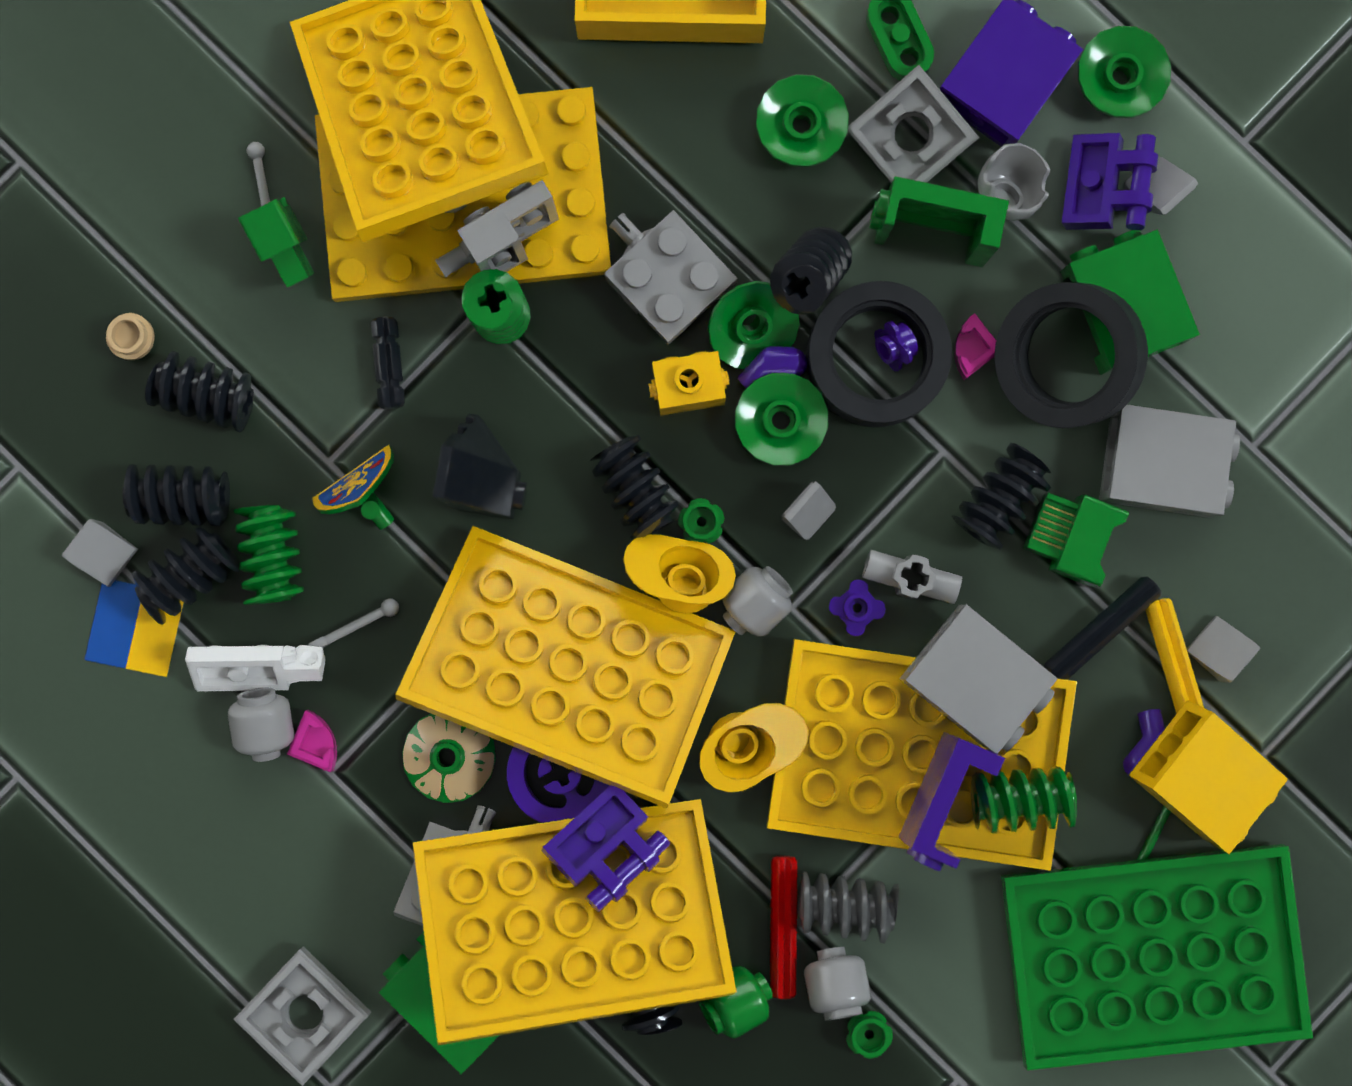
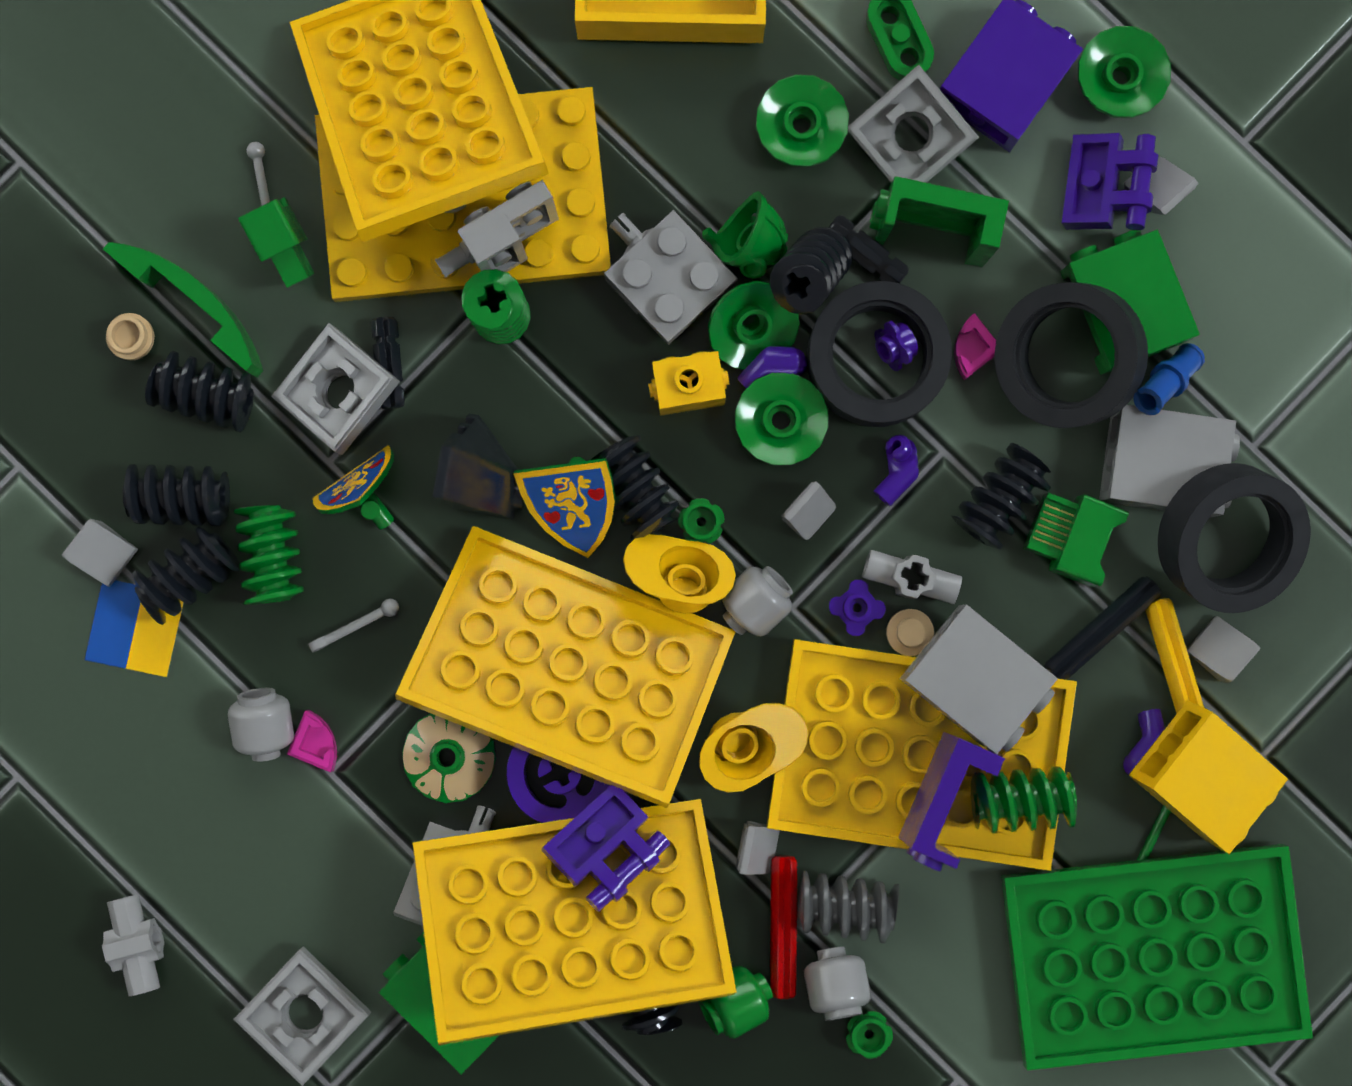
(133, 945): none -> light grey axle
(150, 268): none -> green slope
(253, 666): white hinge -> none
(307, 386): none -> light grey piece
(571, 501): none -> shield
(749, 240): none -> green helmet
(756, 848): none -> light grey slope
(870, 253): none -> black axle
(902, 468): none -> dark purple arm
(909, 632): none -> tan plate
(1018, 176): light grey hair -> none
(1169, 379): none -> blue pin
(1273, 568): none -> black tyre

